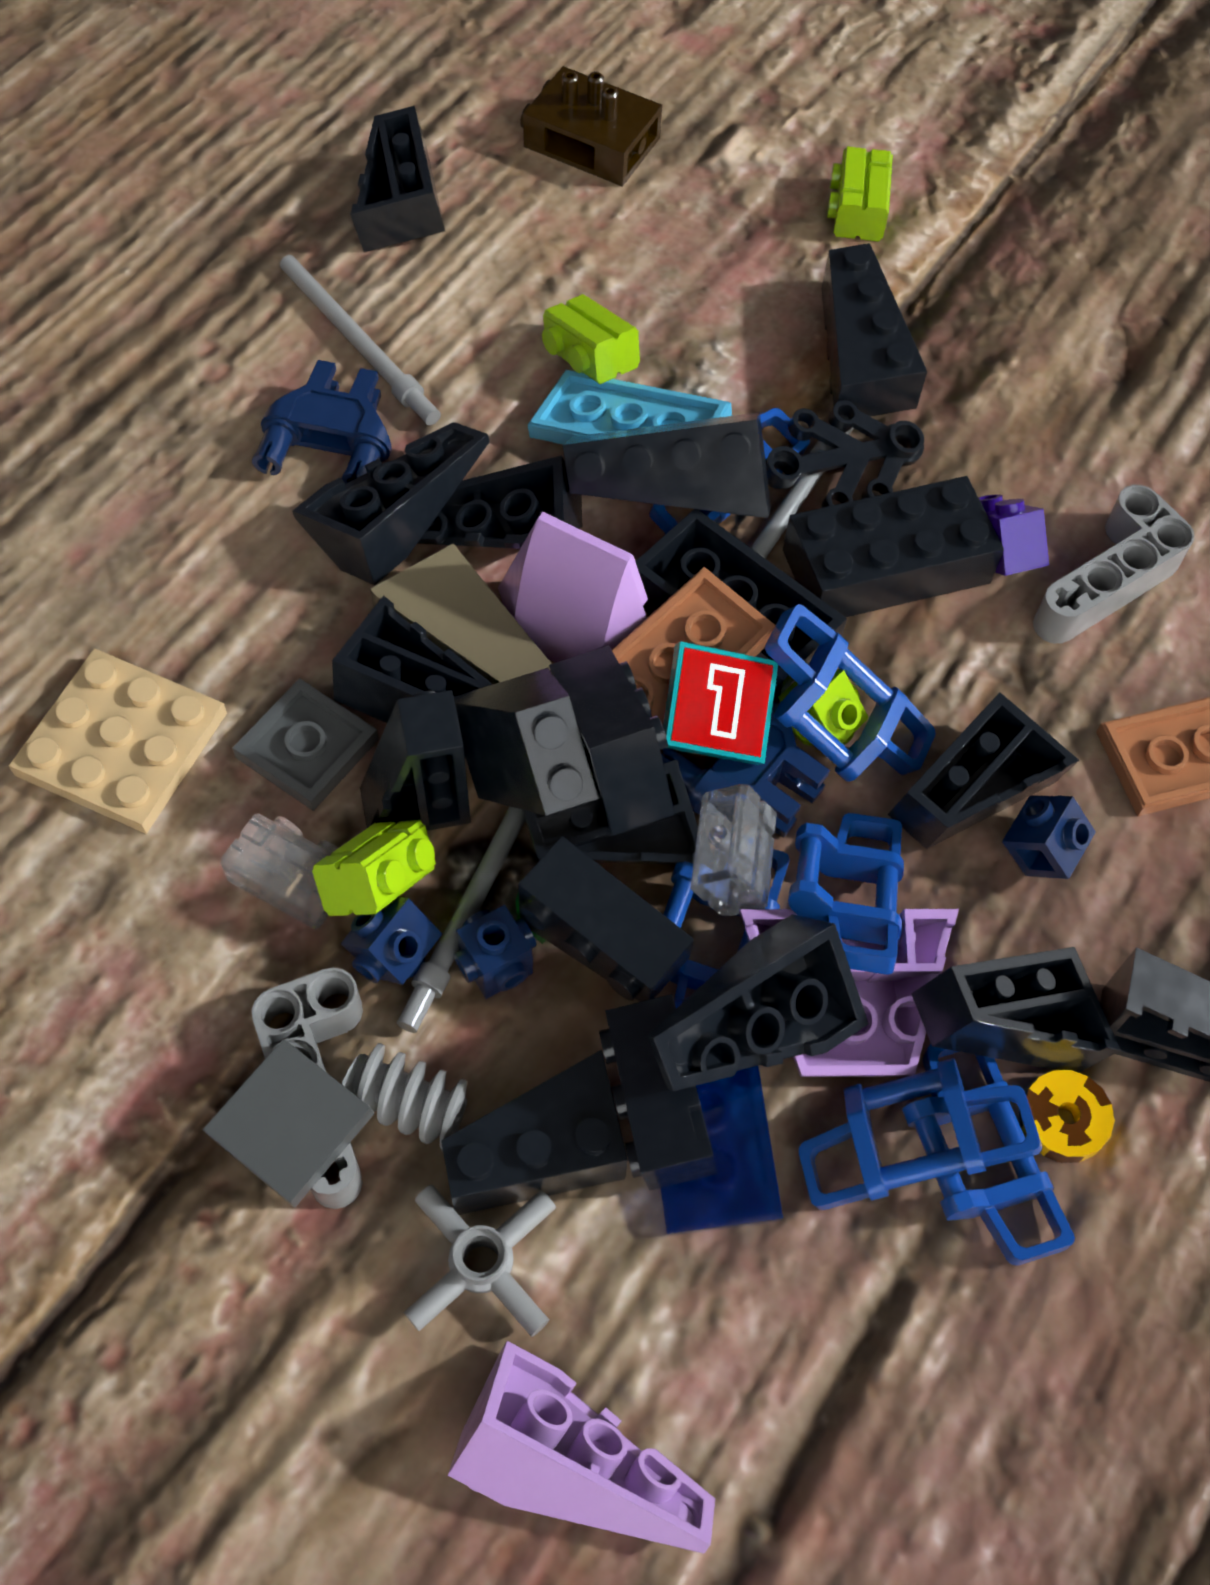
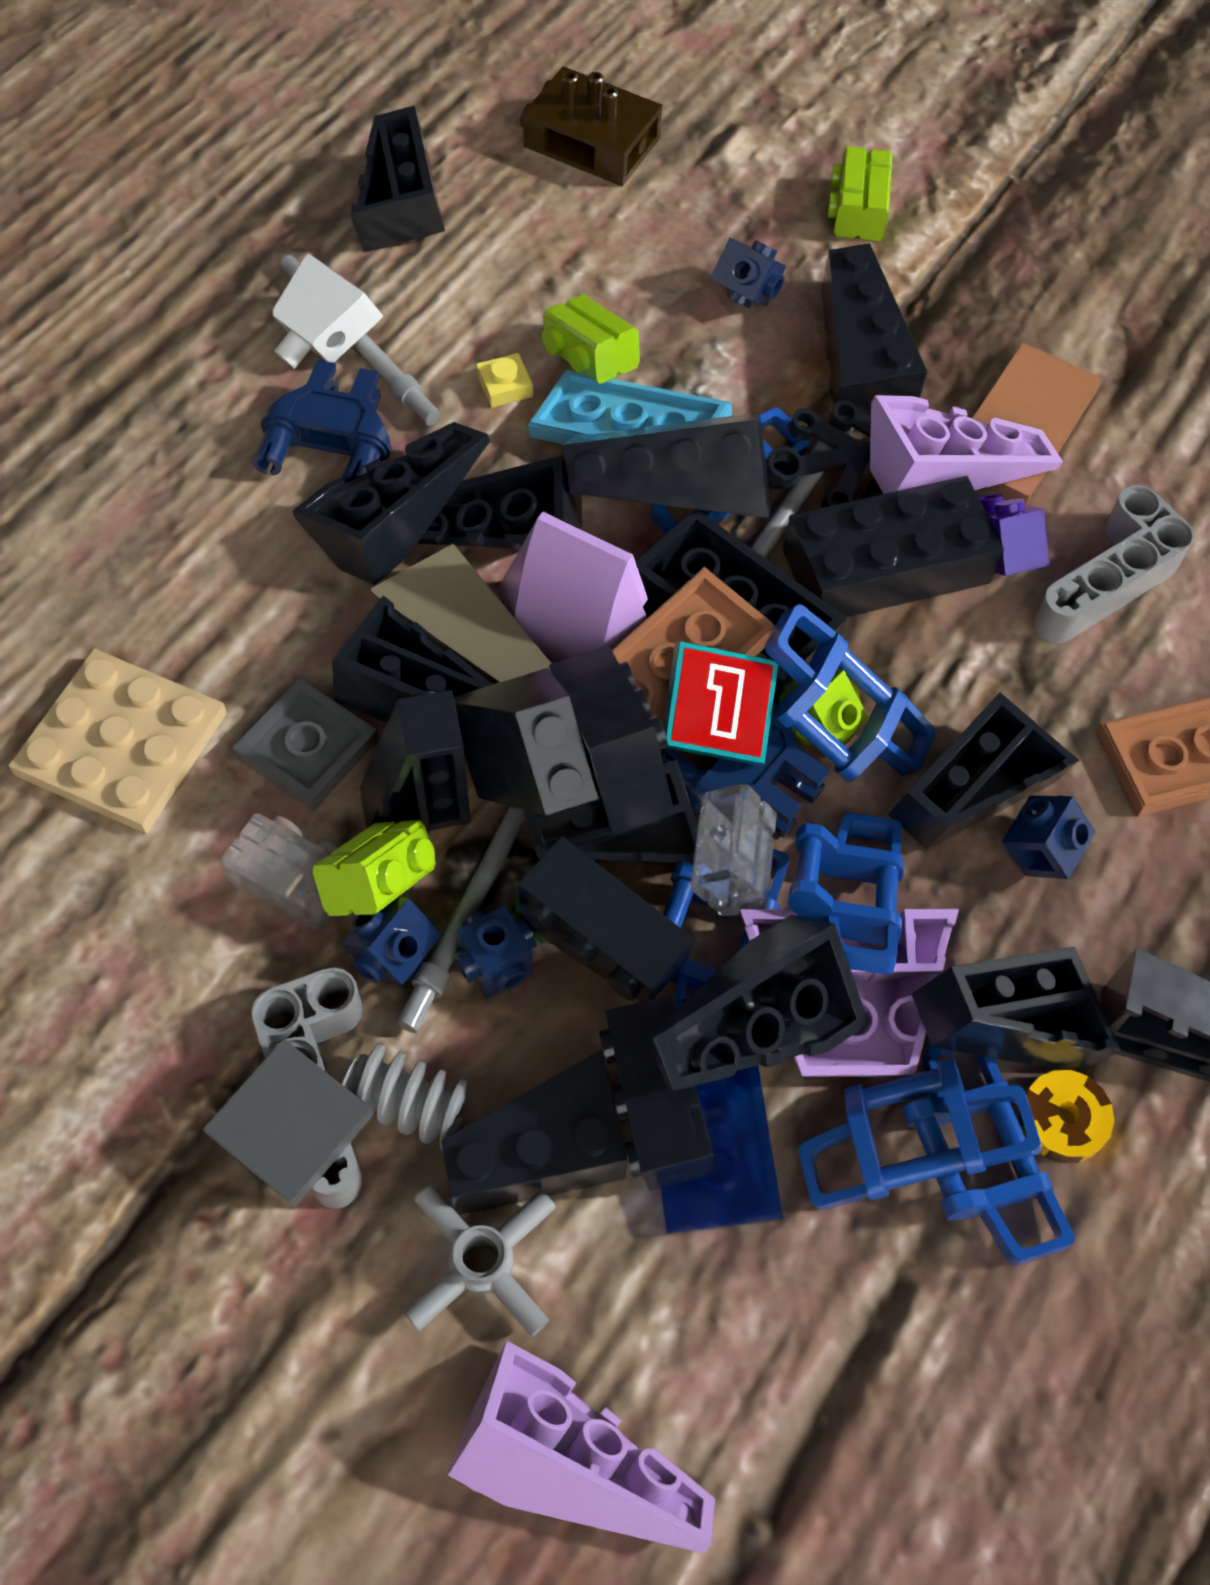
(321, 314): none -> white torso
(504, 380): none -> light yellow plate
(749, 272): none -> dark blue brick
(928, 446): none -> lavender wedge
(1042, 395): none -> nougat tile

